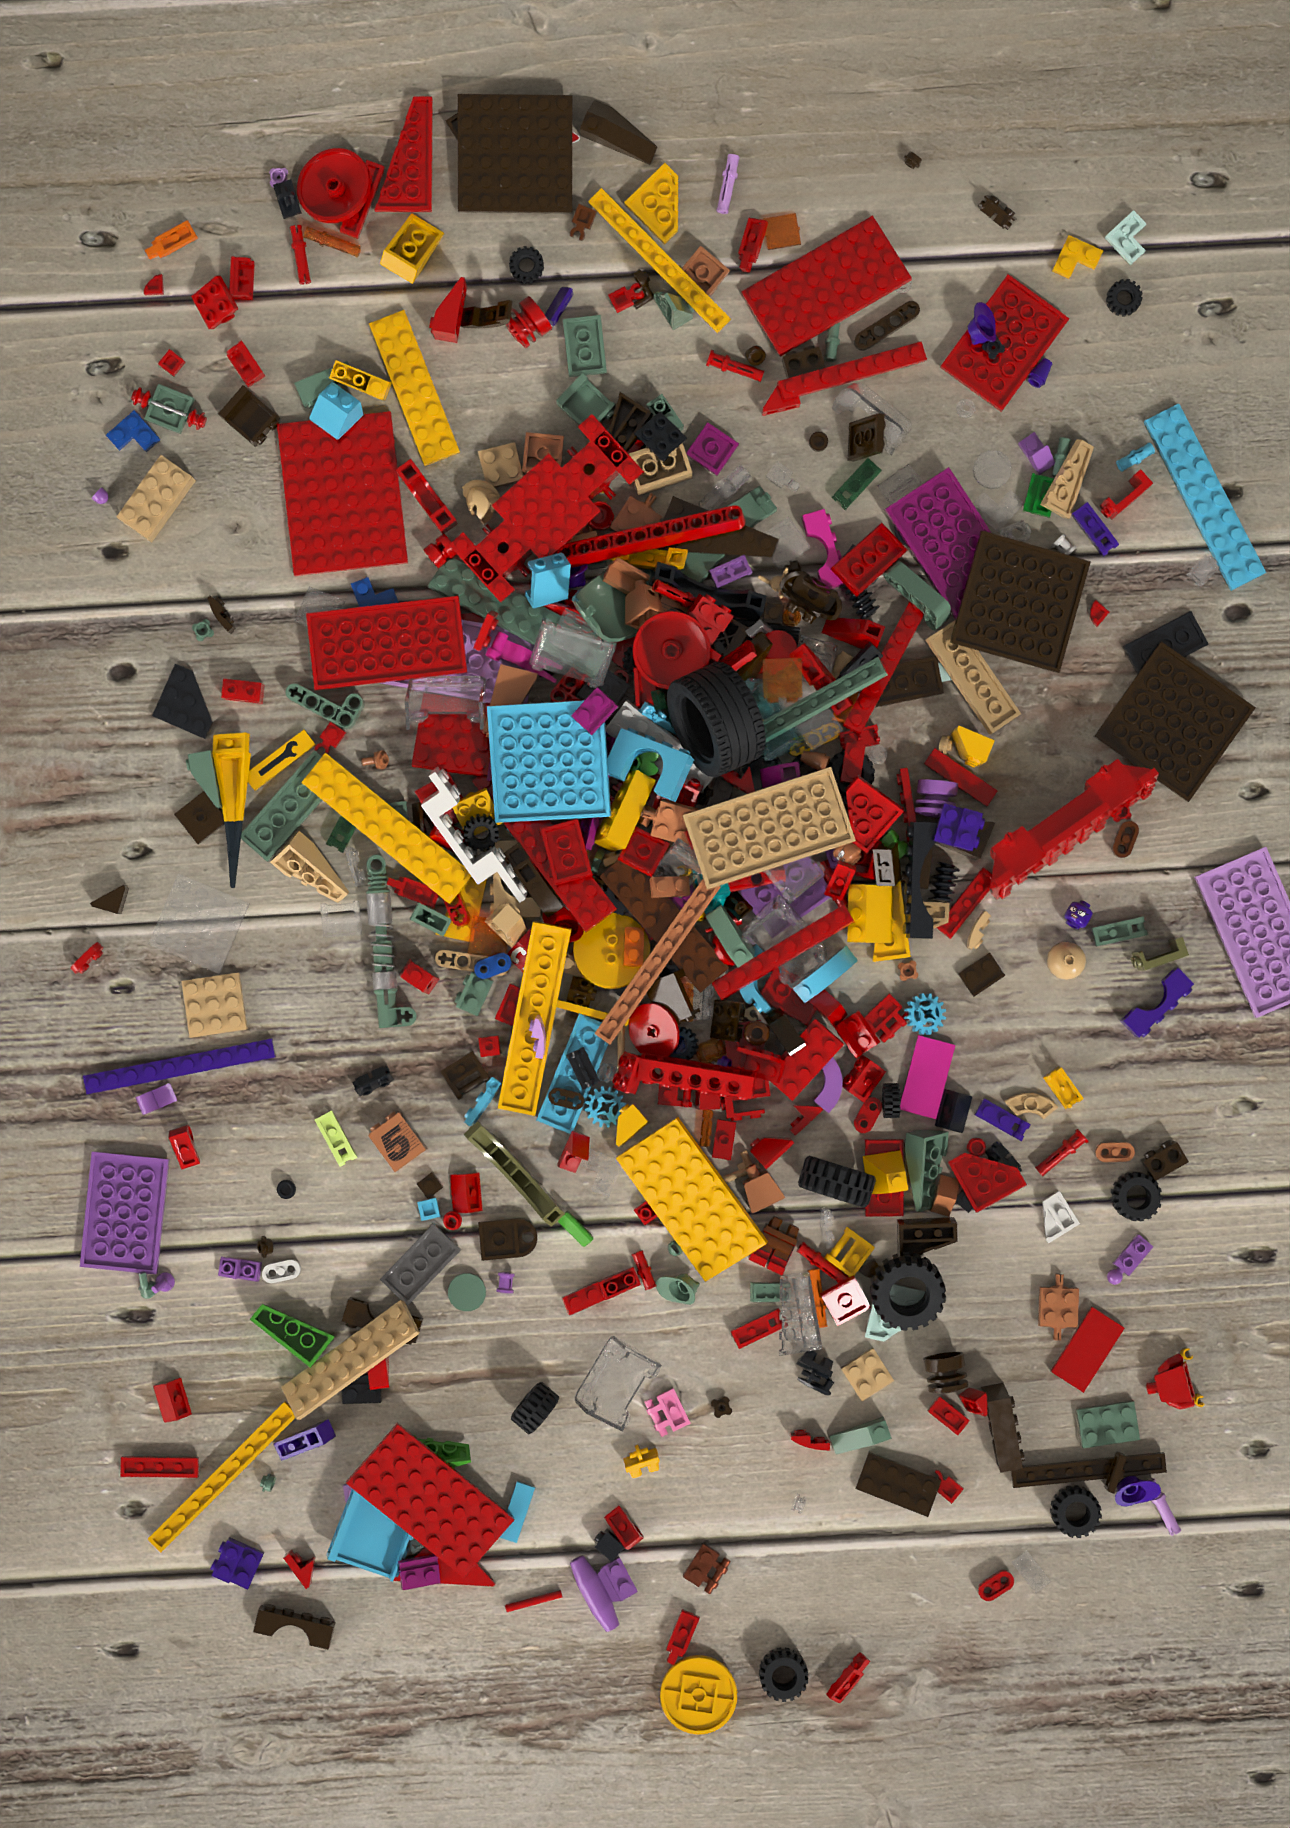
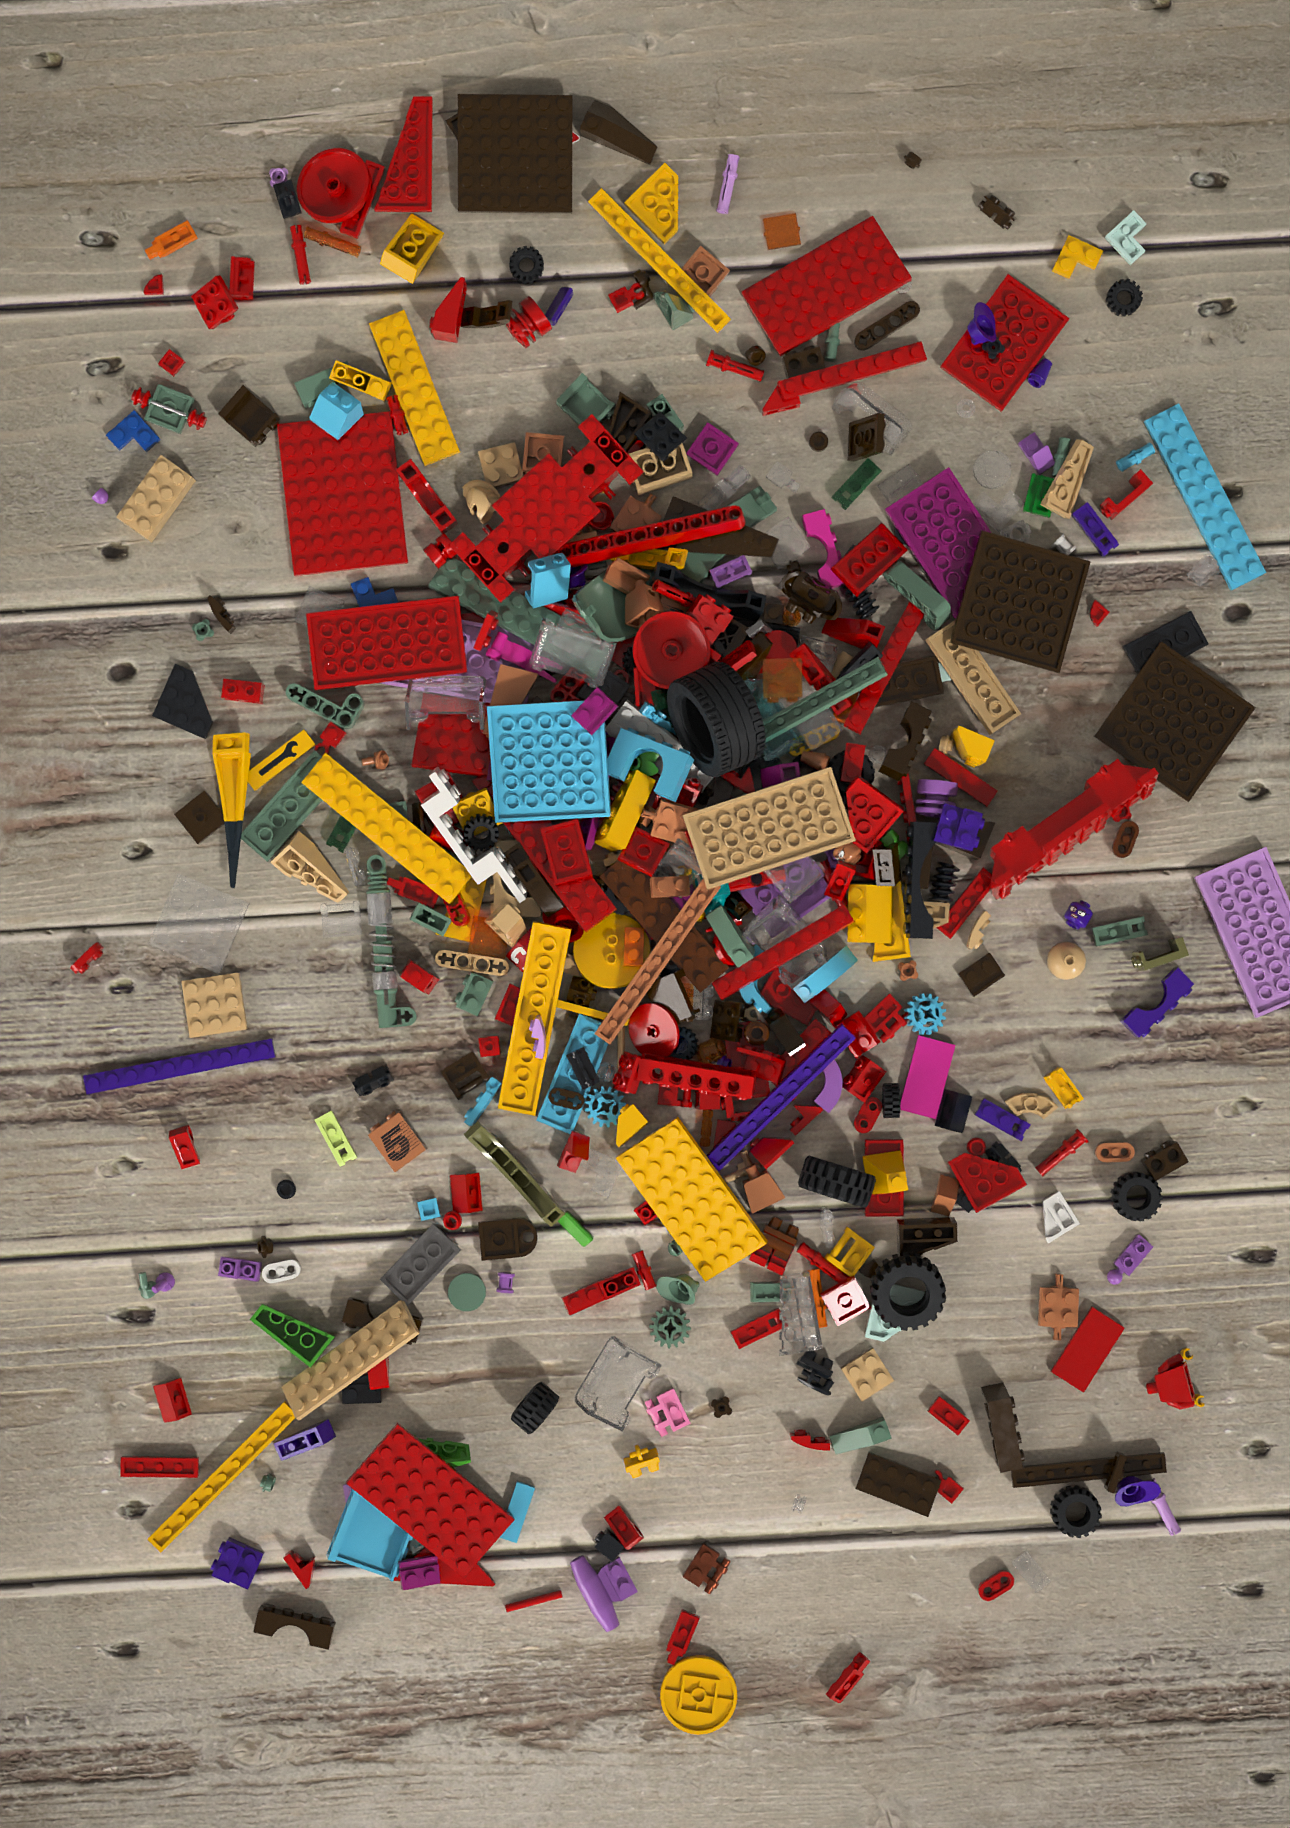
(112, 901): dark brown slope -> none
(124, 1212): medium lavender plate -> none
(156, 1099): medium lavender panel -> none
(203, 770): sand green slope -> none
(245, 364): red hinge -> none
(397, 415): none -> red pin
(430, 1185): dark brown plate -> none
(493, 966): blue plate -> none
(584, 219): reddish brown plate -> none
(584, 345): sand green plate -> none
(597, 860): sand green tile -> none
(678, 1327): none -> sand green gear
(751, 243): red hinge -> none
(775, 582): tan plant -> none
(780, 1096): none -> dark purple plate
(787, 1690): black tyre -> none
(868, 737): red hinge -> none
(897, 760): none -> dark brown arch
(923, 1157): sand green wedge -> none
(945, 1368): dark brown wheel -> none
(974, 1401): red slope -> none
(1108, 1424): sand green plate -> none

